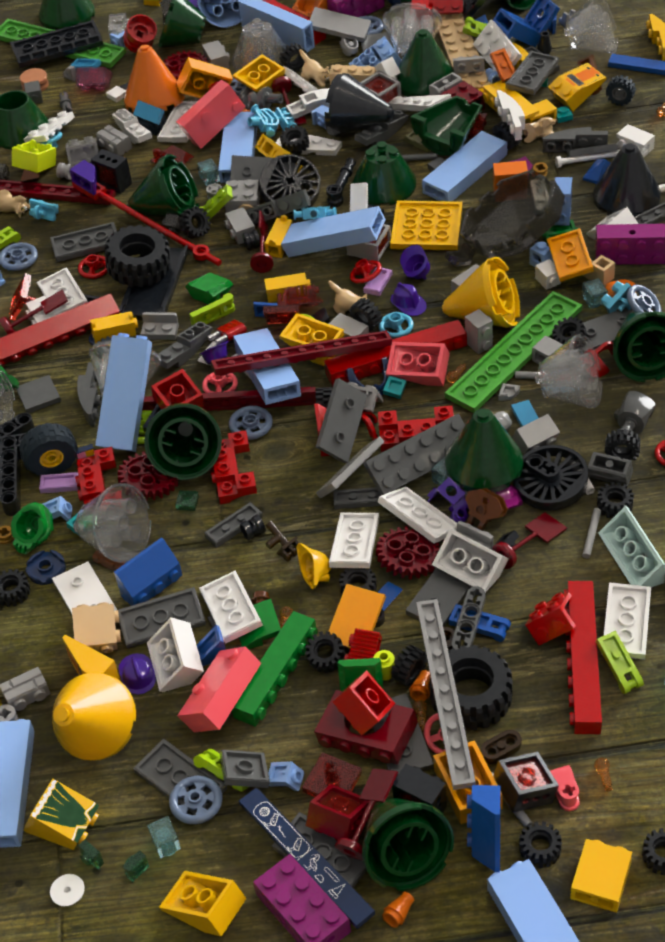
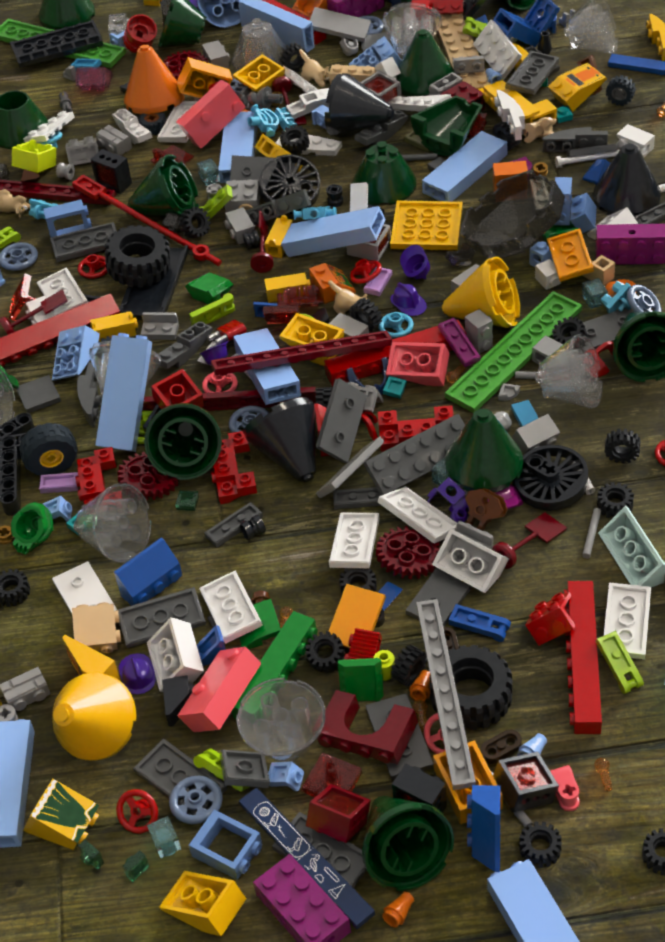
(34, 75): nougat head -> none
(34, 91): dark grey brick -> none
(42, 558): dark blue tile -> none
(65, 210): none -> medium blue window
(67, 890): white piece -> none
(73, 351): none -> light blue slope
(85, 176): dark purple slope -> none
(85, 451): tile -> none
(104, 561): reddish brown axle -> none
(116, 94): white tile -> none
(147, 807): none -> red piece
(148, 112): dark azure tile -> none
(176, 693): none -> black slope
(207, 834): none -> medium blue window
(280, 538): dark brown arm -> none
(281, 718): none -> clear cone
(287, 436): none -> black cone
(313, 565): yellow hat -> none
(322, 274): none -> orange slope
(346, 172): black pin -> none
(364, 703): red brick -> none
(375, 790): dark red piece -> none
(459, 342): none -> magenta tile
(469, 621): dark grey beam -> none
(502, 64): orange plate -> none
(509, 538): black plate -> none
(535, 744): none -> light blue cone
(583, 212): none -> medium blue brick
(601, 875): yellow brick -> none
(610, 468): dark grey brick -> none
(634, 412): dark grey piece -> none

